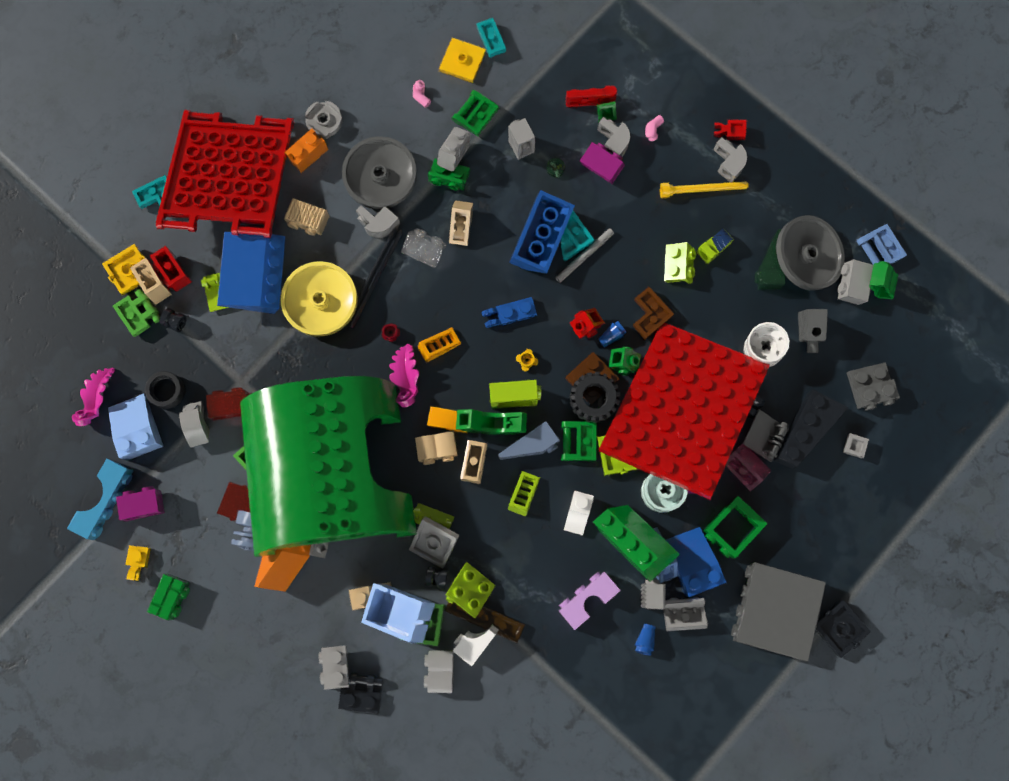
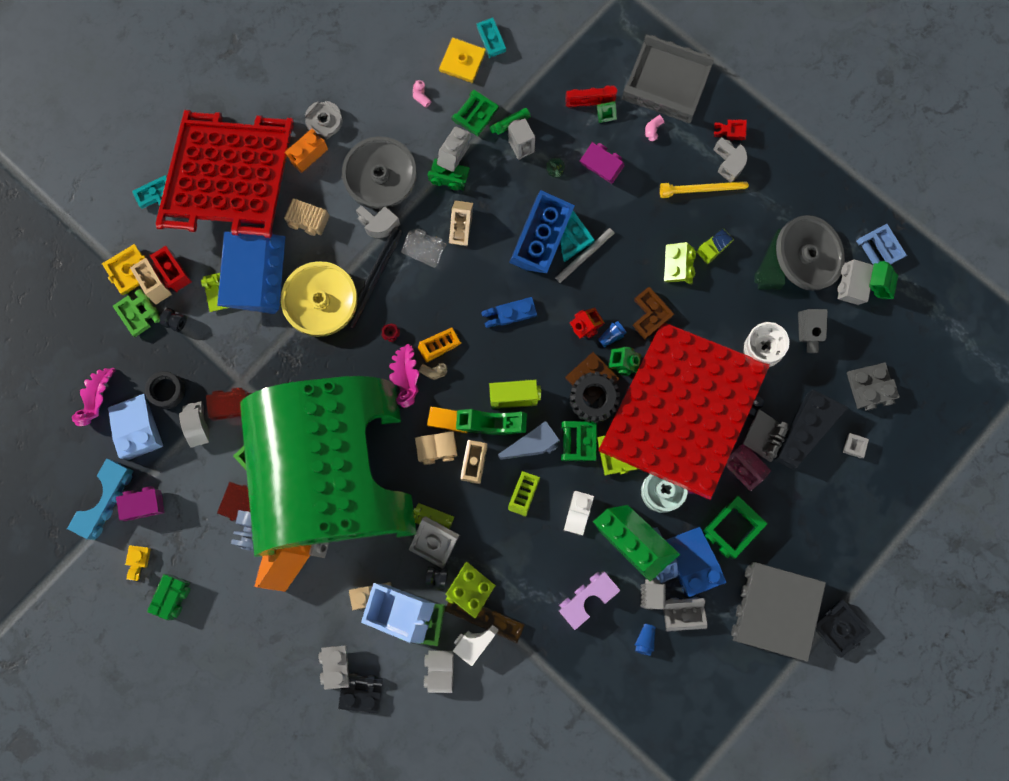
(434, 373): none -> dark tan arm
(502, 125): none -> green plate
(528, 354): yellow plate -> none
(618, 136): light grey brick -> none
(668, 78): none -> dark grey panel

